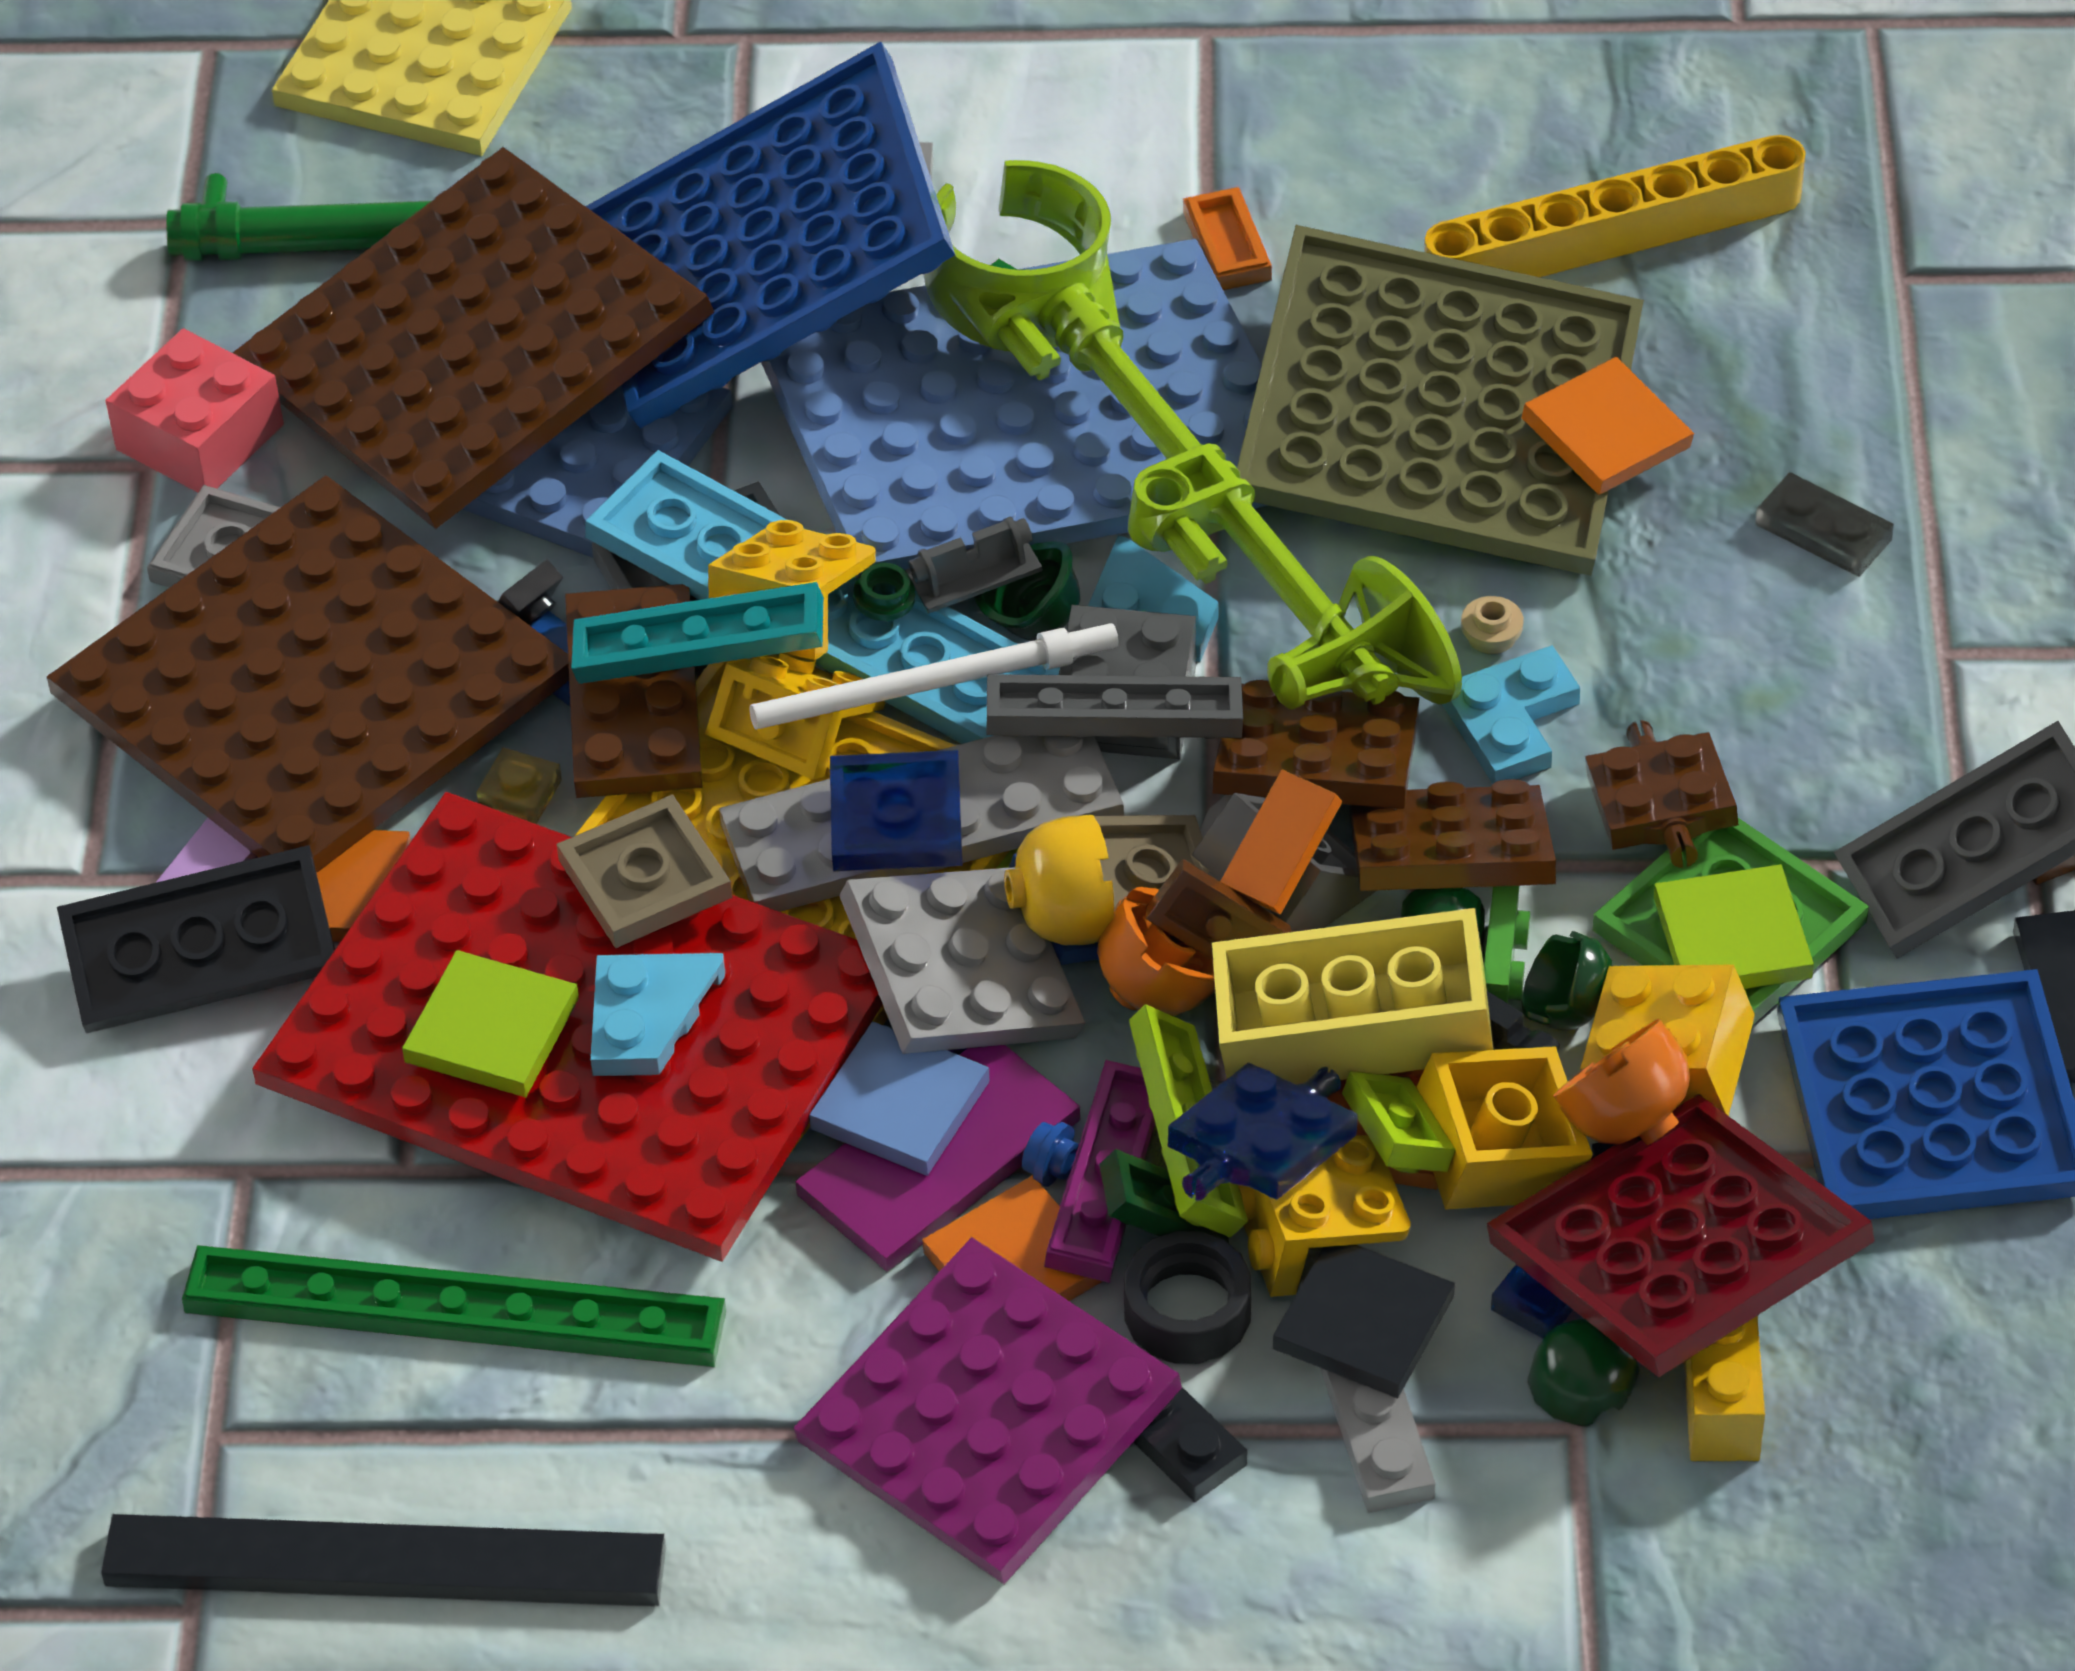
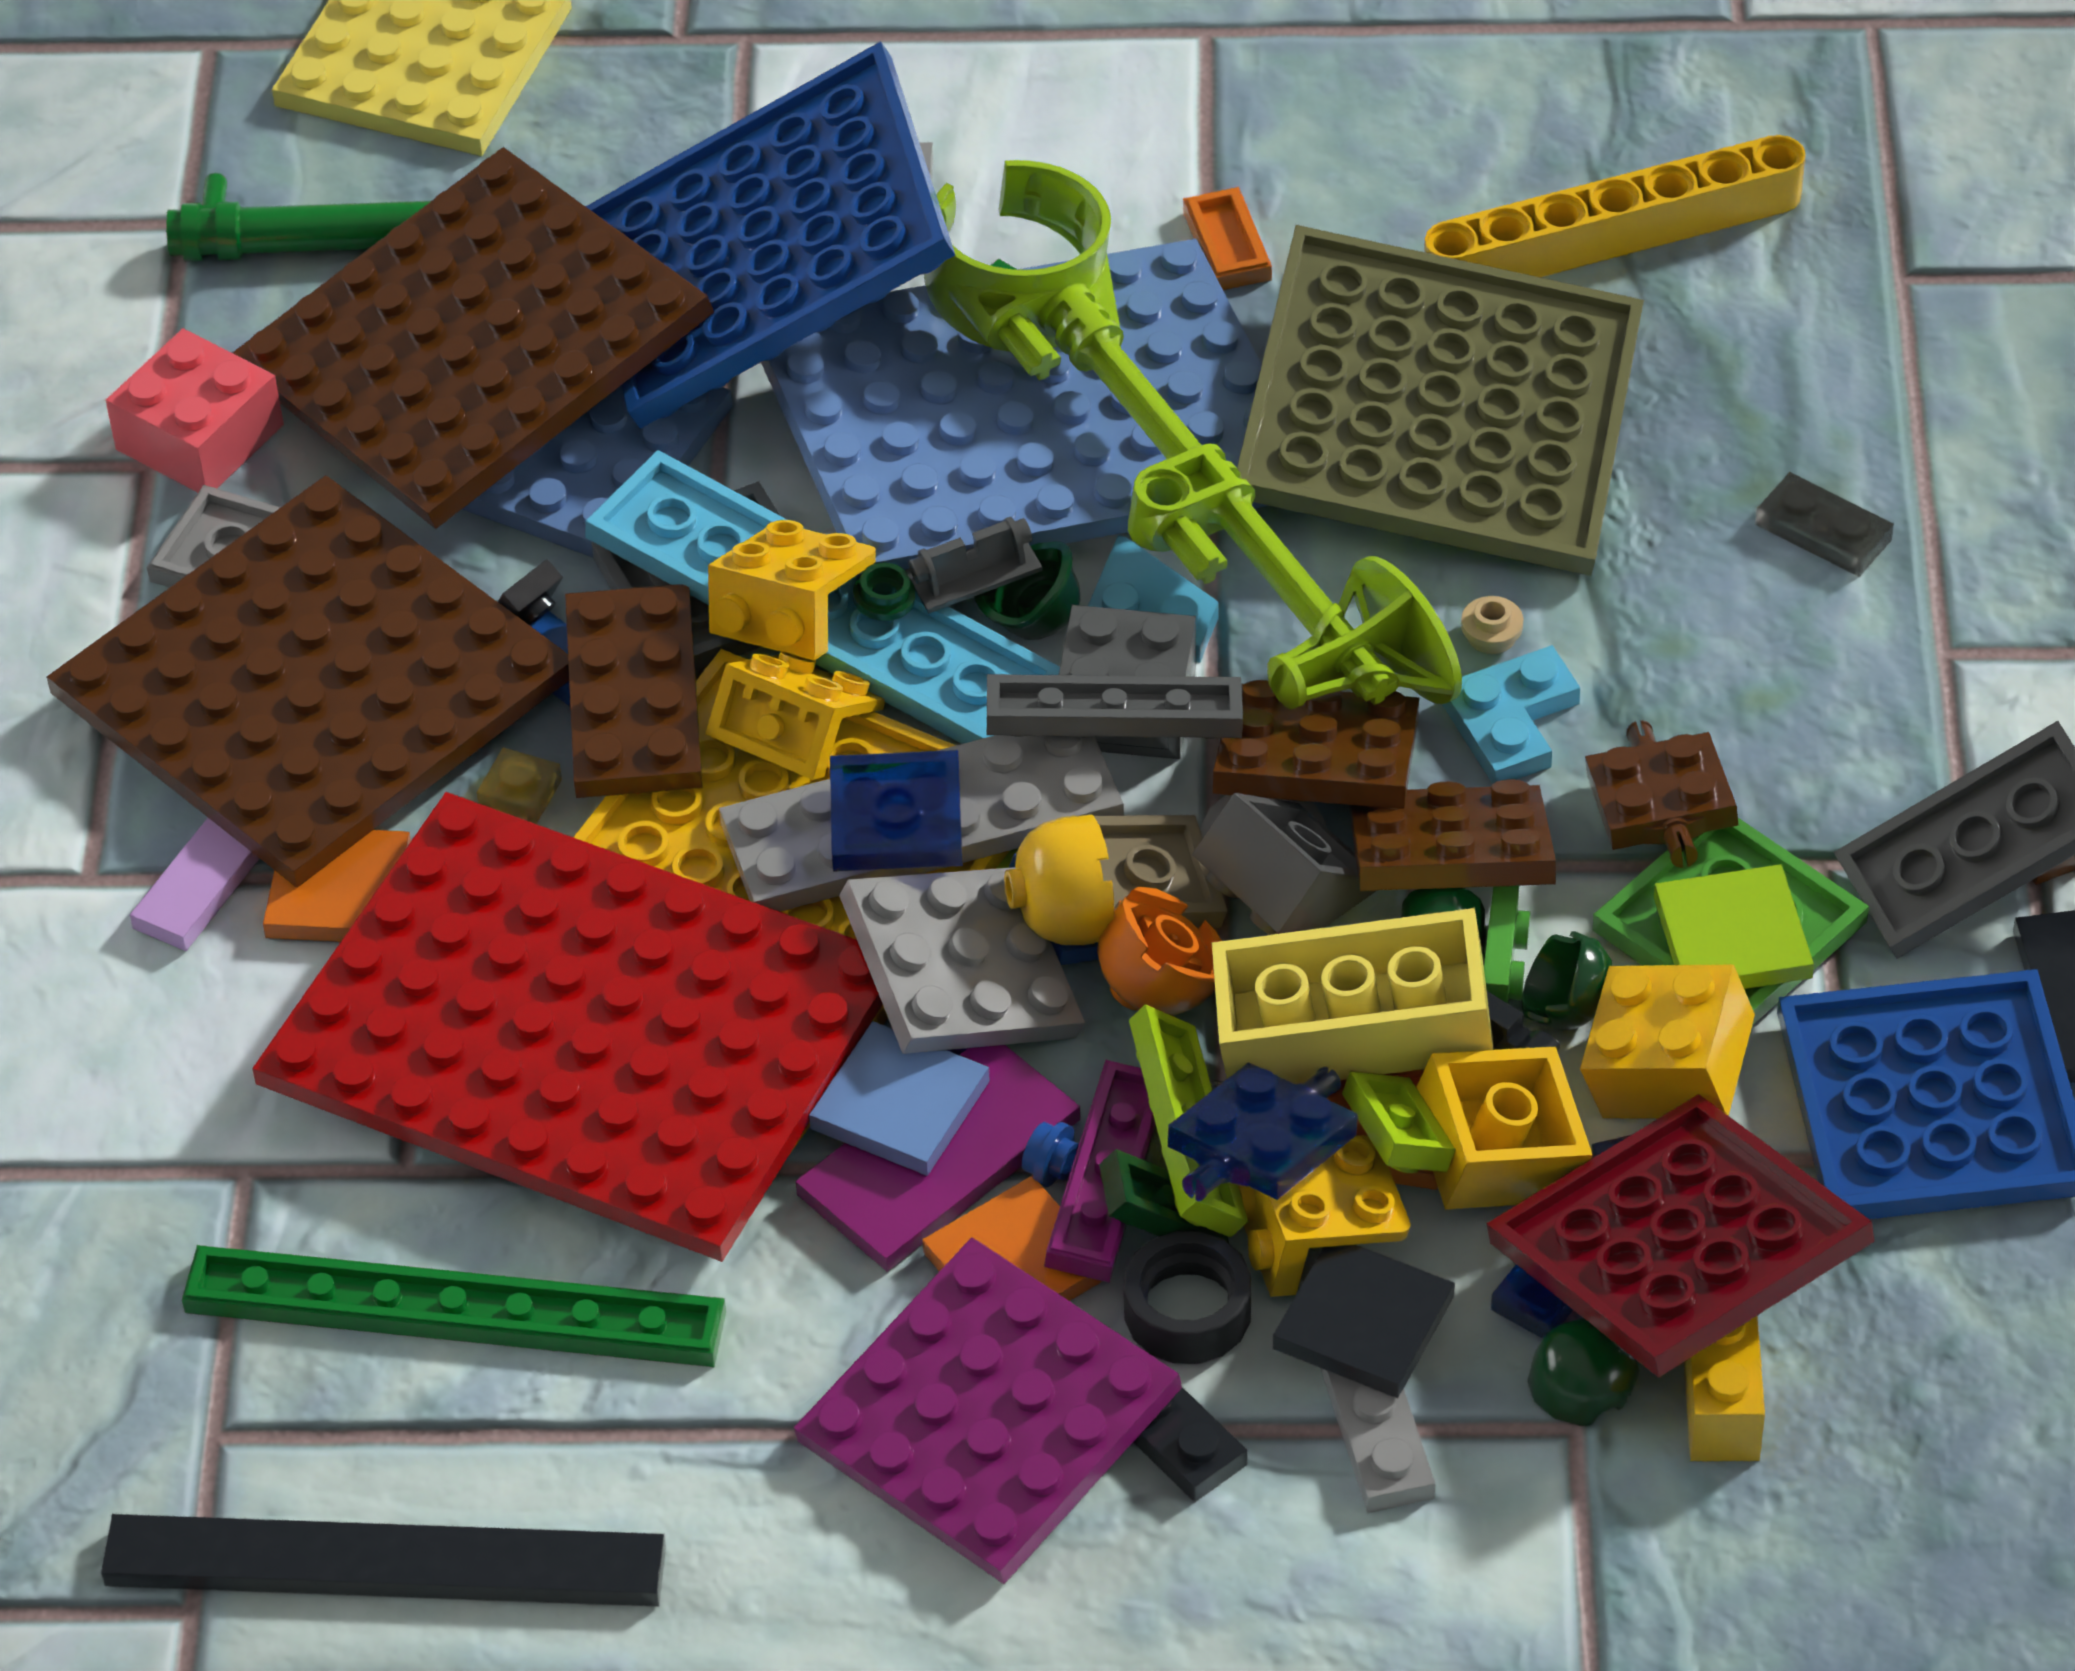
(196, 939): black plate -> none
(490, 1023): lime tile -> none
(644, 871): dark tan plate -> none
(646, 1007): medium azure wing -> none
(697, 633): teal plate -> none
(1051, 650): white bar -> none
(1207, 911): reddish brown plate -> none
(1281, 841): orange tile -> none
(1607, 425): orange tile -> none
(1629, 1089): orange cylinder -> none

